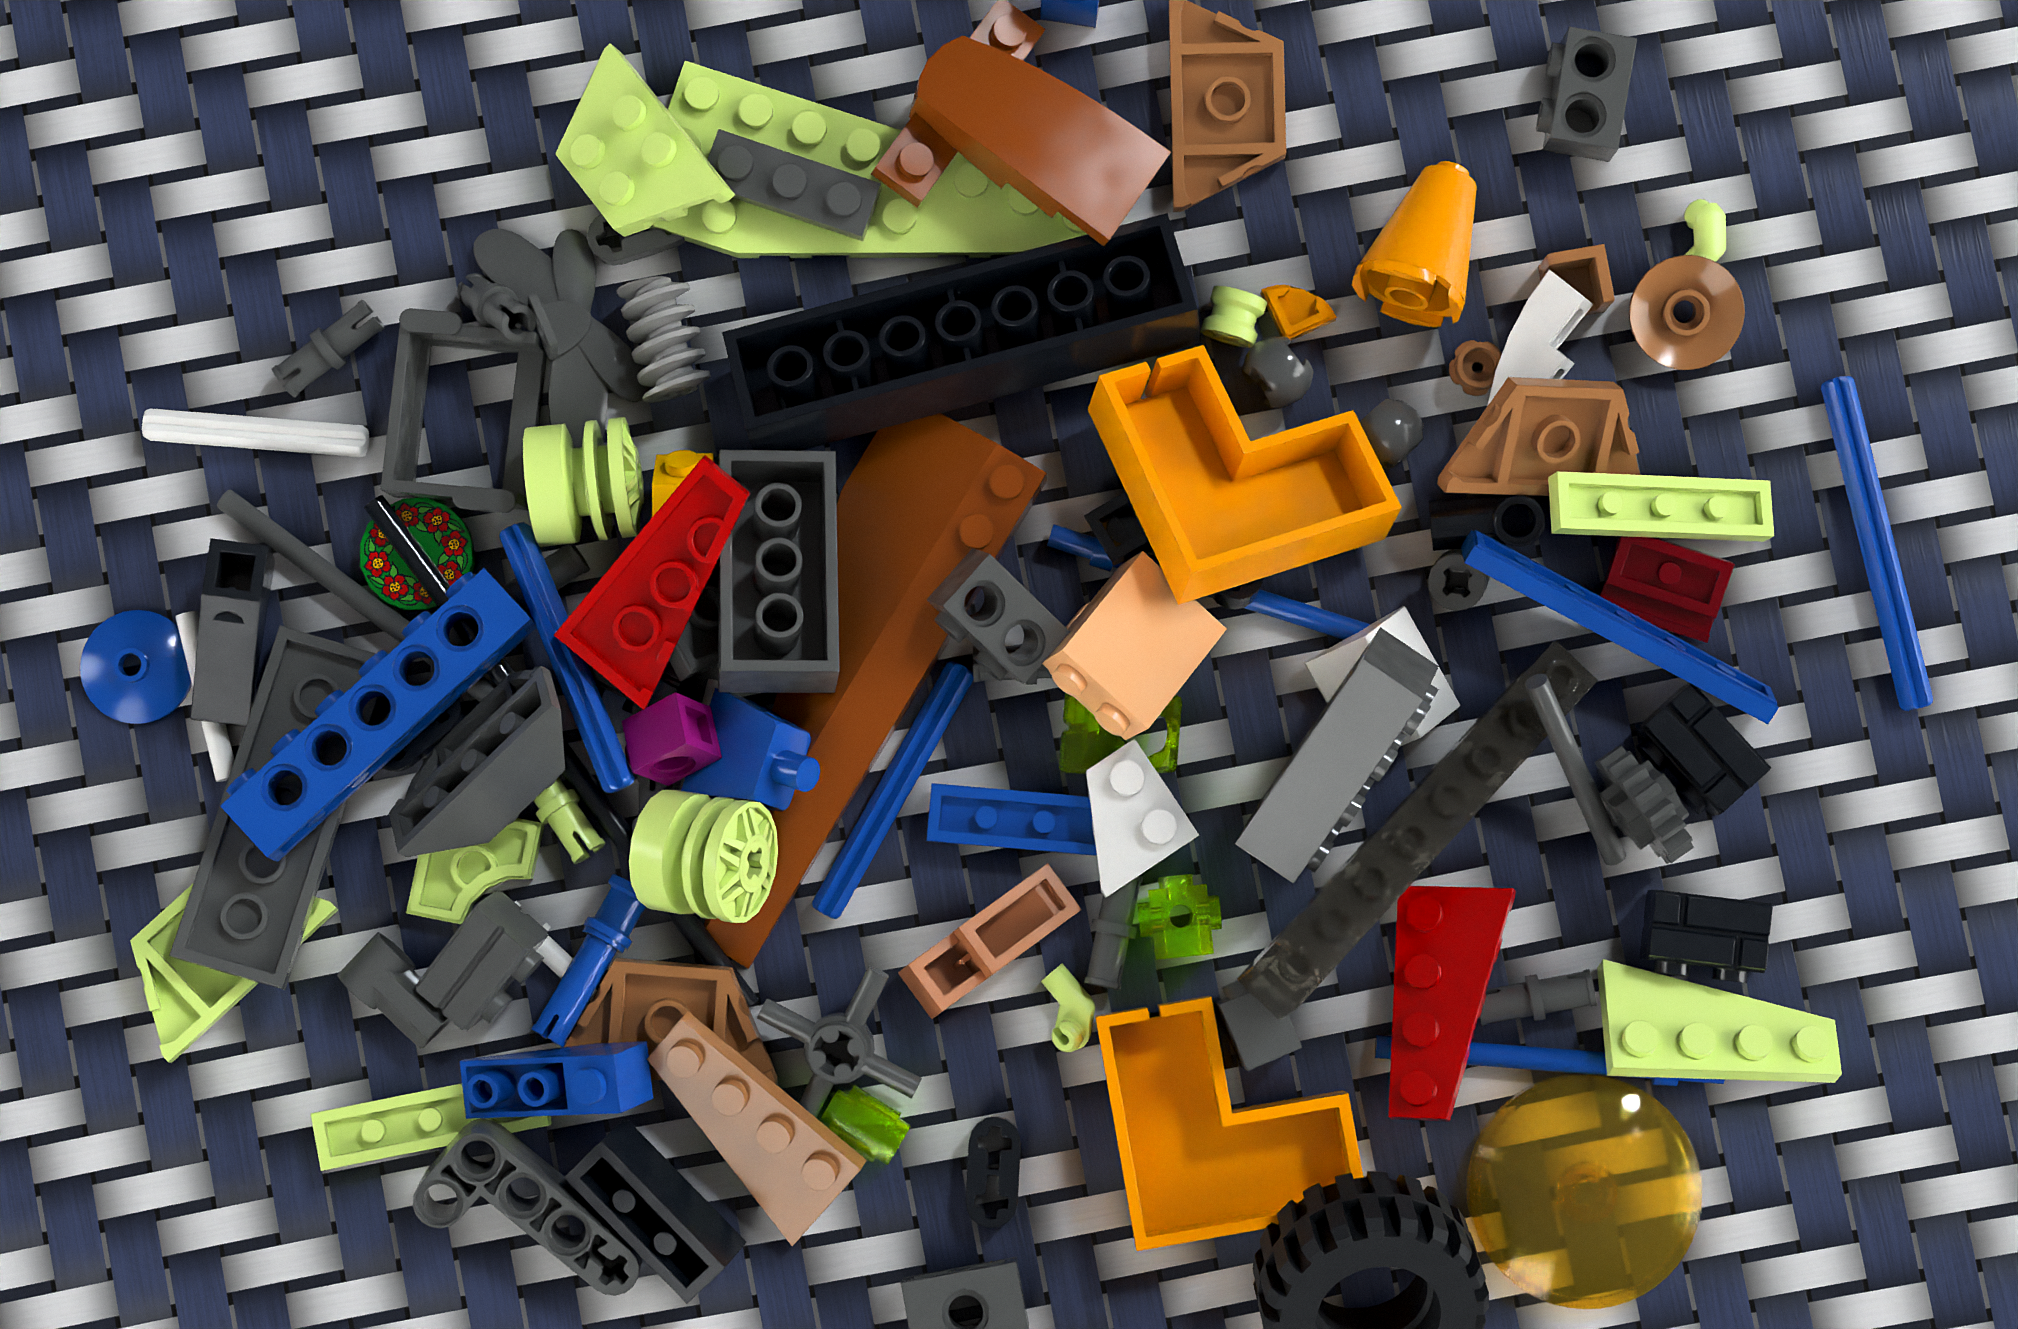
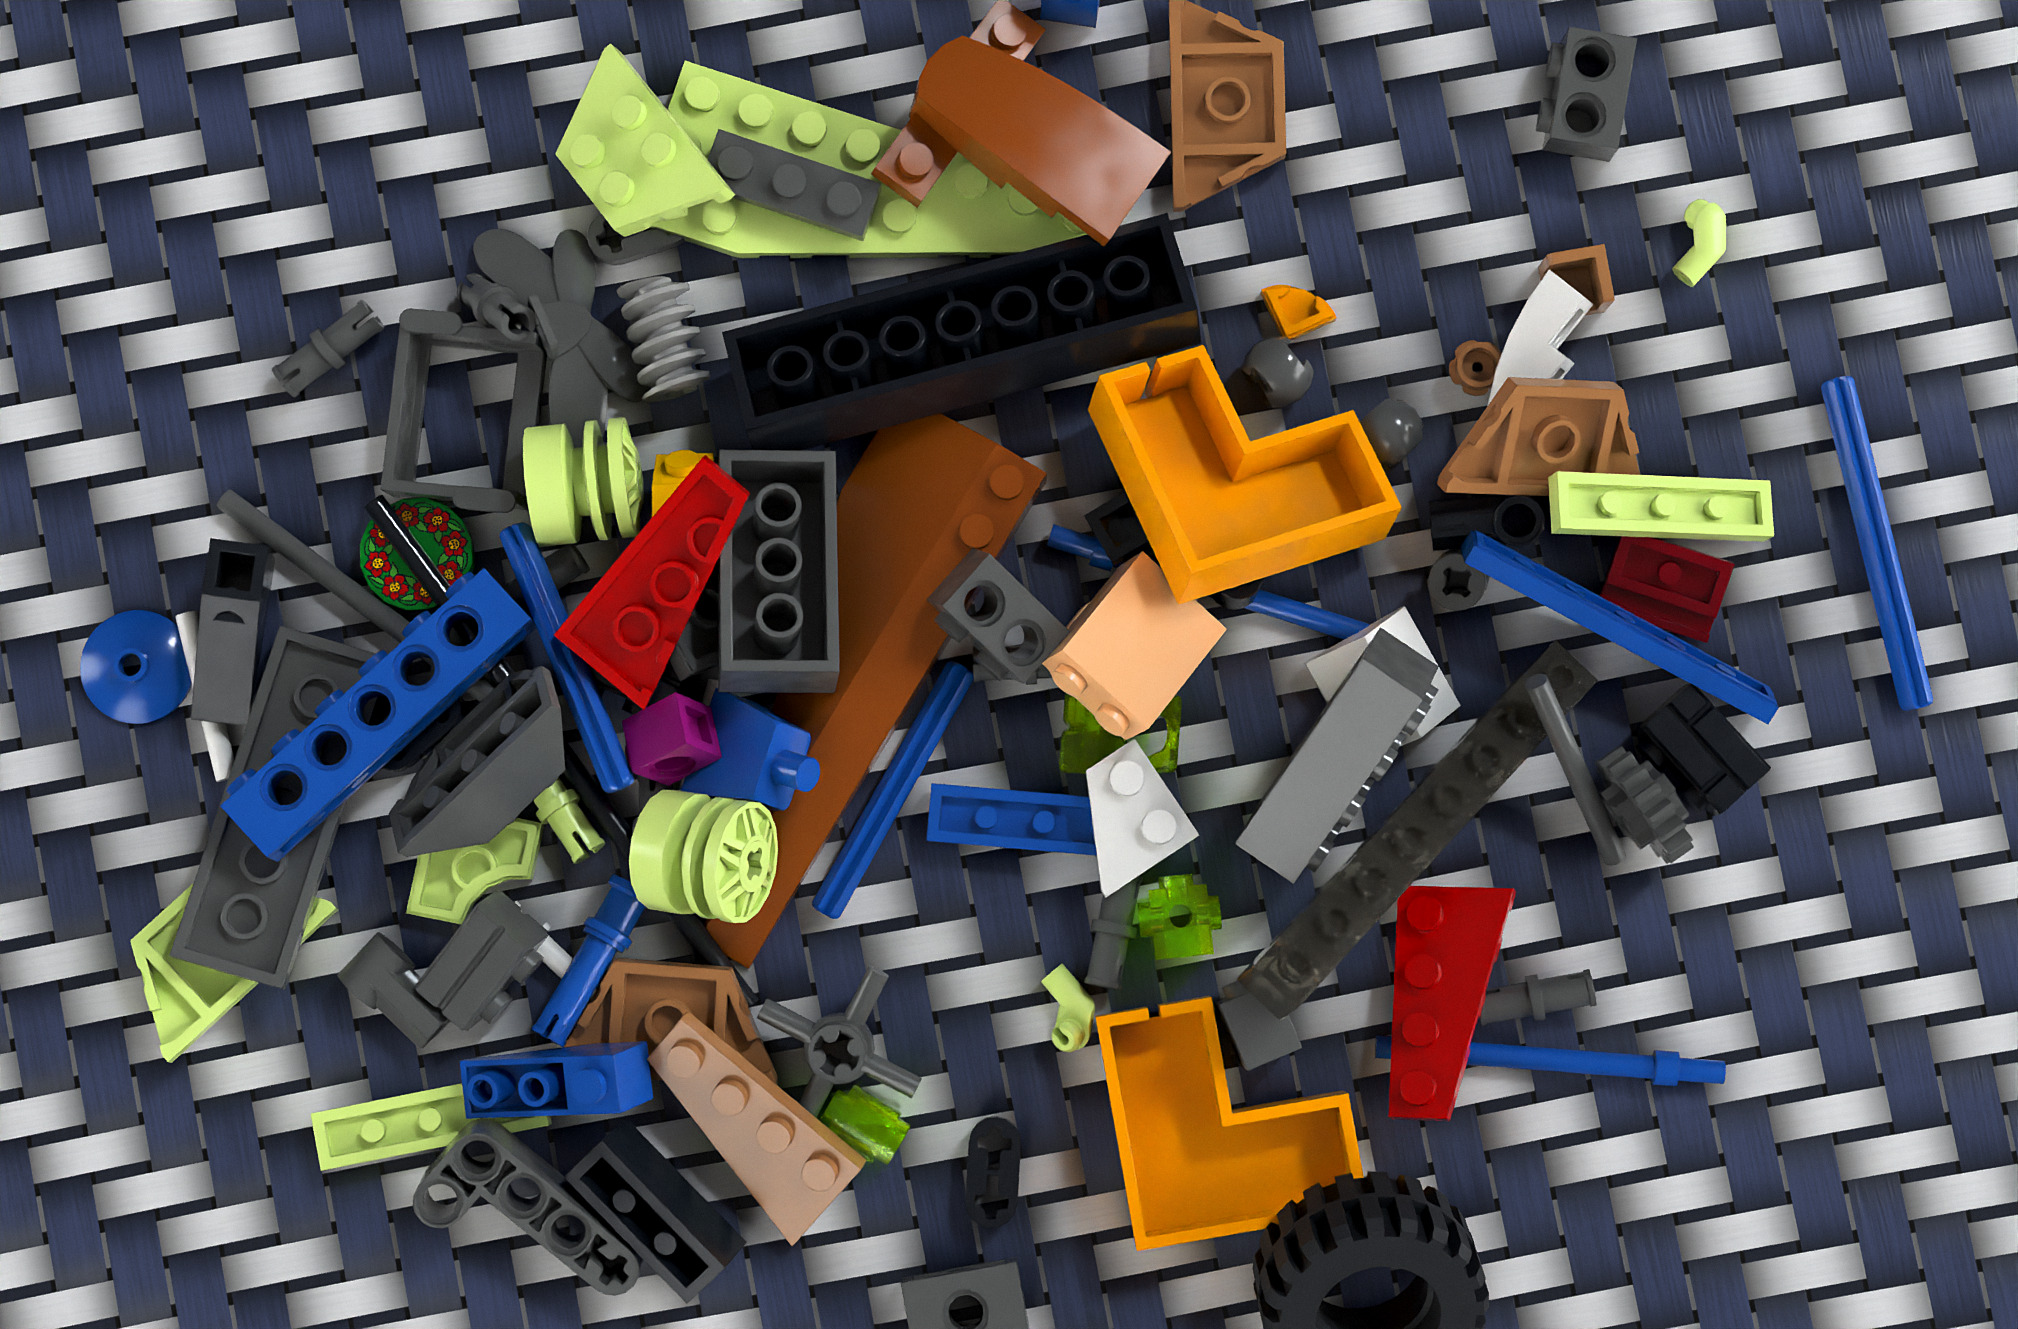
(255, 432): white axle -> none
(989, 941): nougat slope -> none
(1233, 316): yellowish green wheel -> none
(1423, 250): light orange cone -> none
(1584, 1191): clear yellow dish -> none
(1701, 1032): yellowish green wing -> none
(1706, 933): black brick -> none
(1715, 316): medium nougat dish -> none

